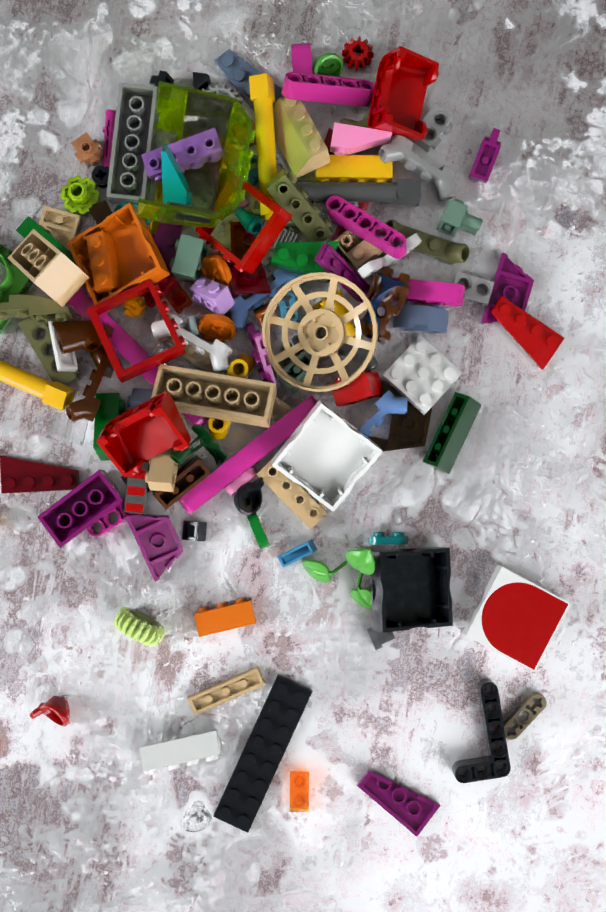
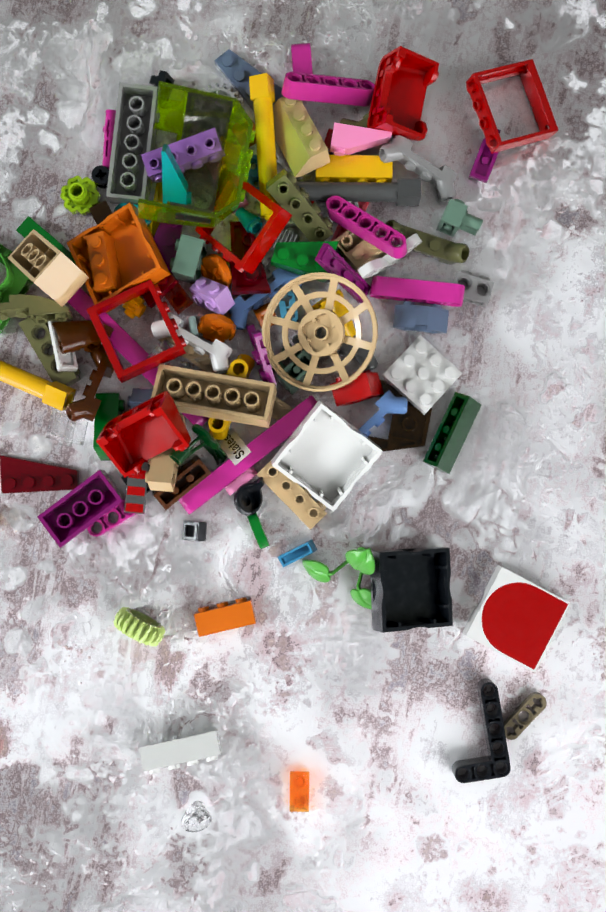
(55, 709): red hat -> none
(60, 224): tan wing -> none
(87, 150): nougat brick -> none
(156, 541): magenta wing -> none
(201, 80): black slope -> none
(226, 690): tan tile -> none
(234, 447): none -> white sticker
(262, 753): black plate -> none
(328, 64): bright green hat -> none
(354, 47): red gear -> none
(379, 638): flat silver panel -> none
(380, 539): teal plate -> none
(386, 290): reddish brown hips -> none
(403, 804): magenta wing -> none
(434, 129): light grey brick -> none
(509, 283): magenta wing -> none
(531, 334): red wing -> none
(536, 97): none -> red window

